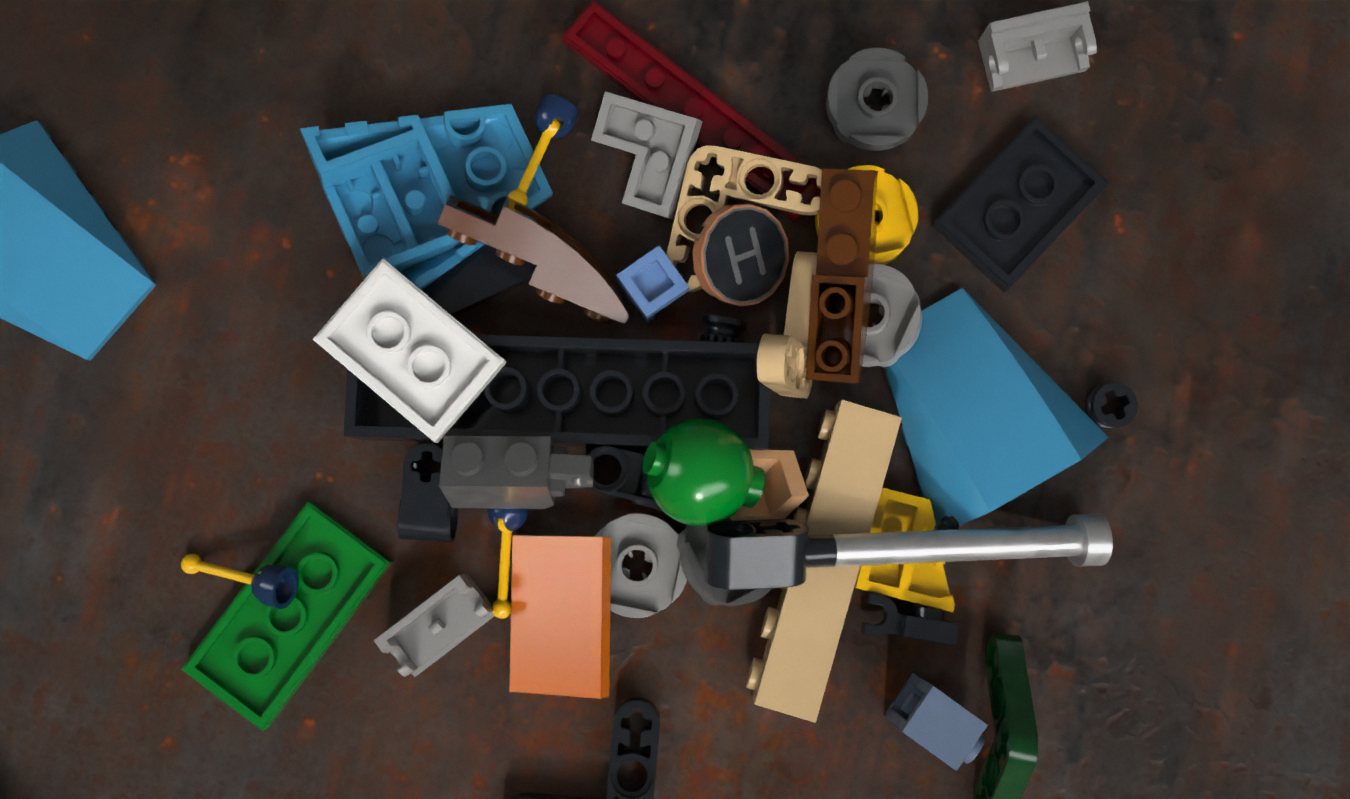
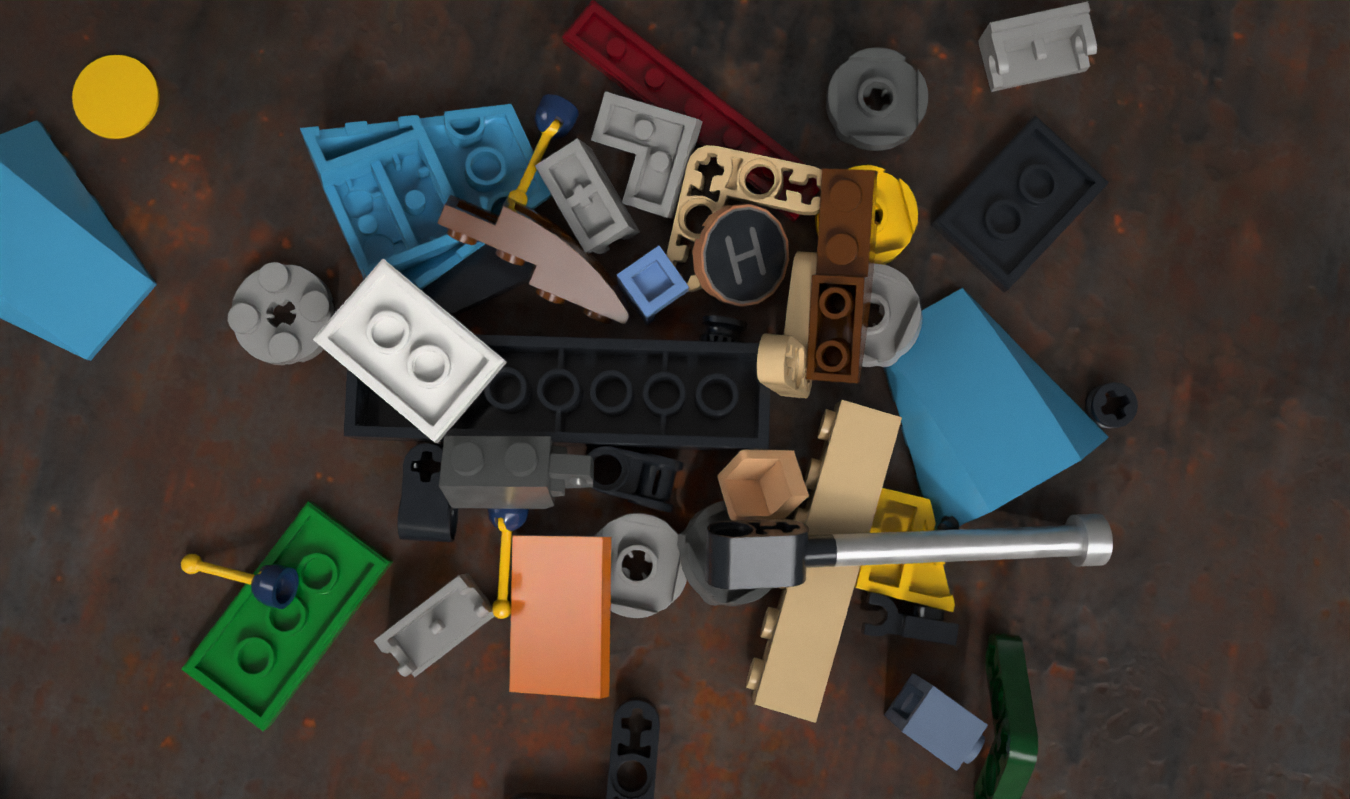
(115, 96): none -> yellow piece
(254, 308): none -> light grey plate
(586, 197): none -> light grey hinge
(702, 472): green brick -> none

